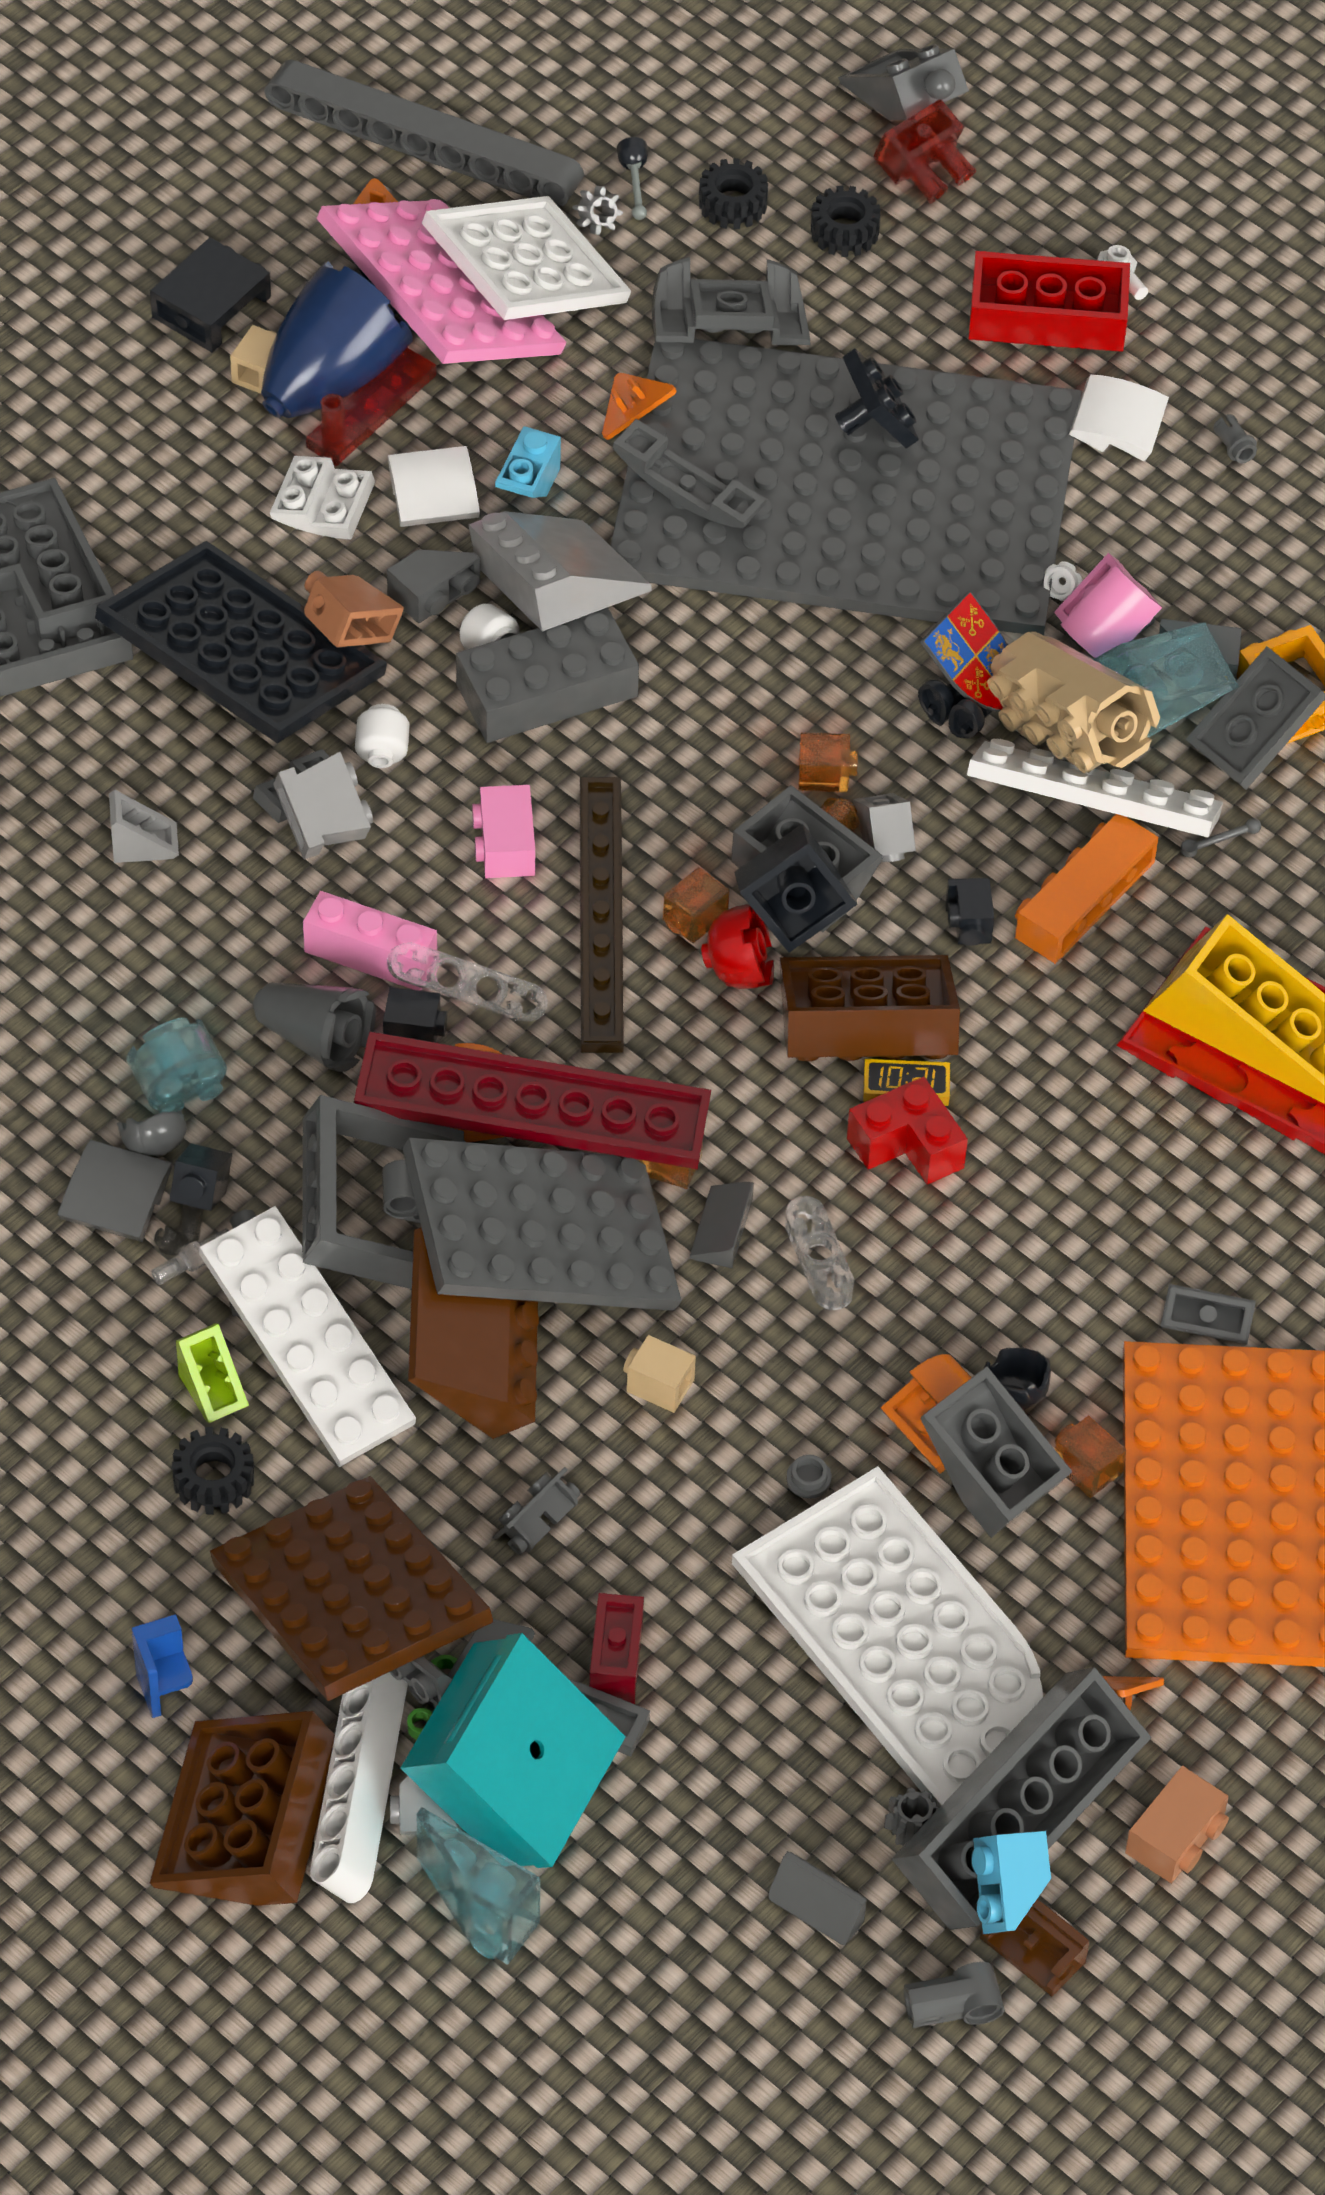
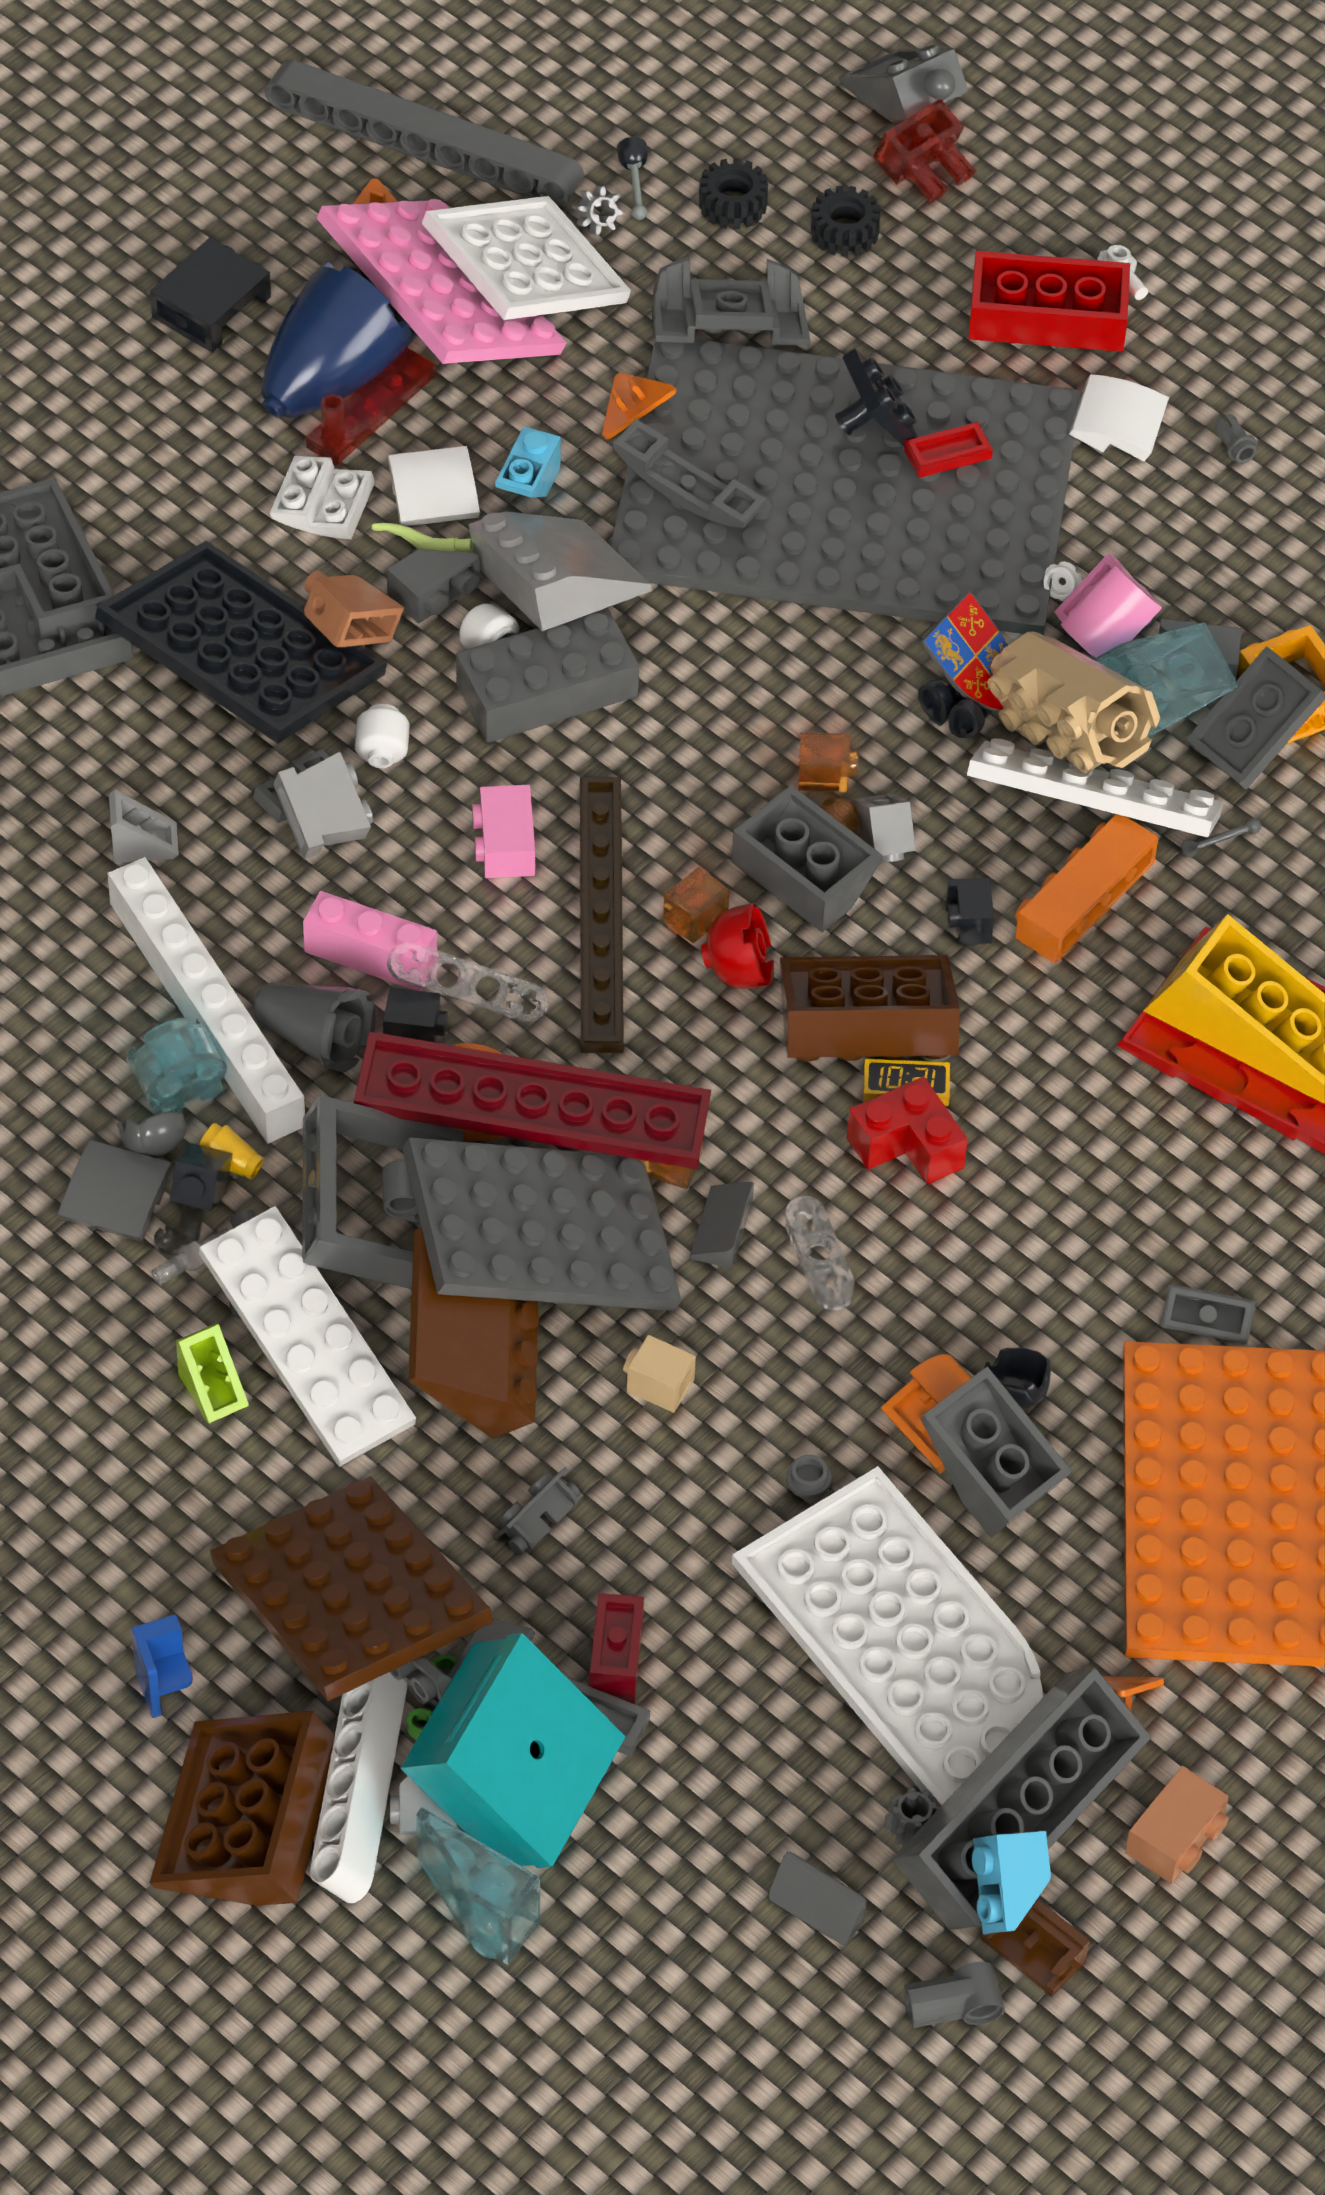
(206, 995): none -> white brick
(213, 1492): black tyre -> none
(244, 1158): none -> yellow cone
(250, 358): tan brick -> none
(423, 541): none -> yellowish green animal
(794, 888): black slope -> none
(948, 449): none -> red tile
(1090, 1455): clear orange brick -> none

